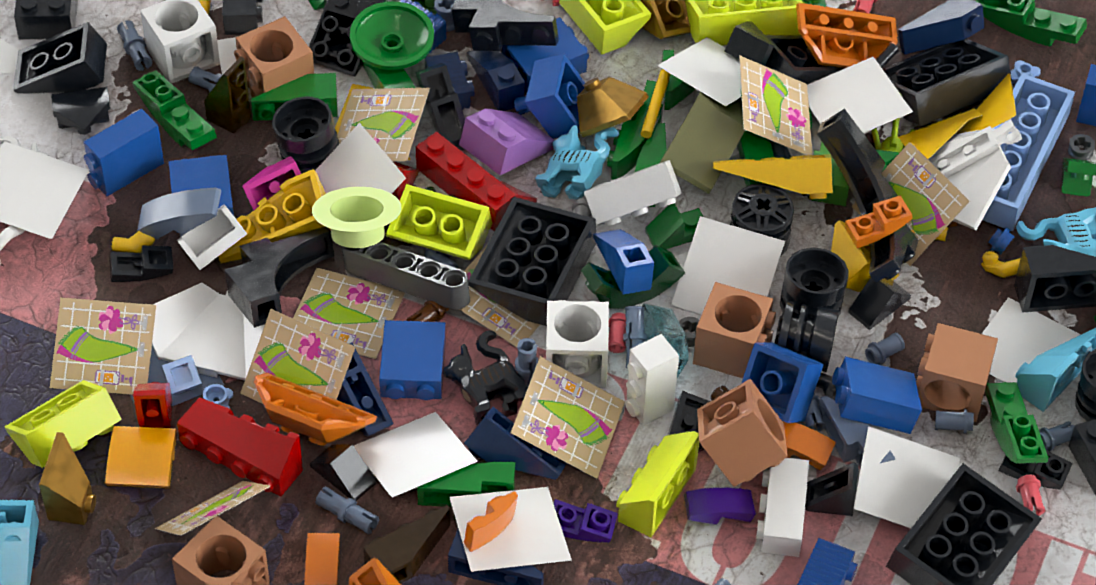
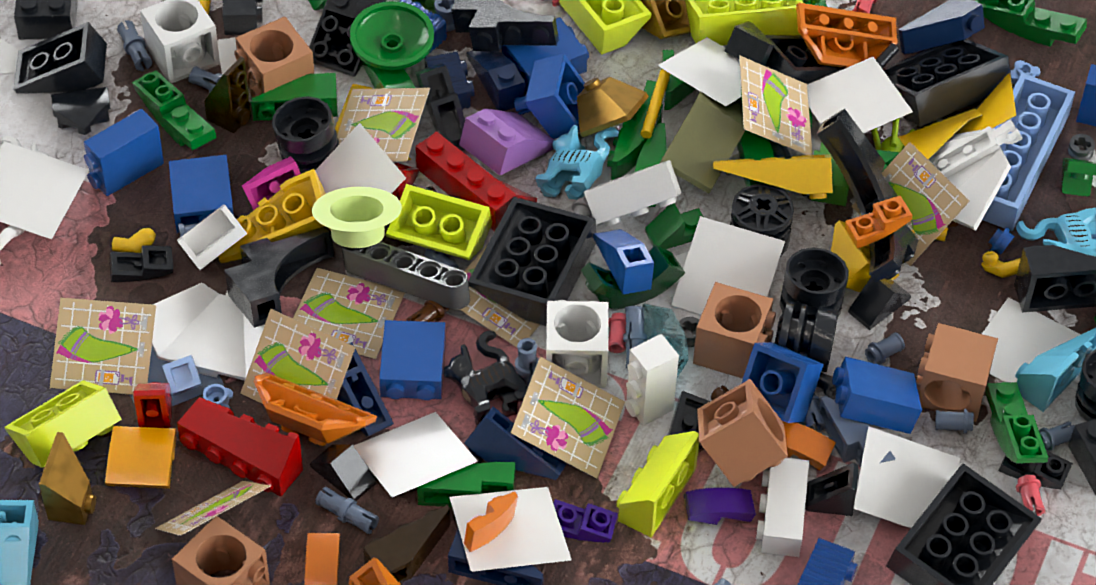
(179, 211): sand blue slope -> none

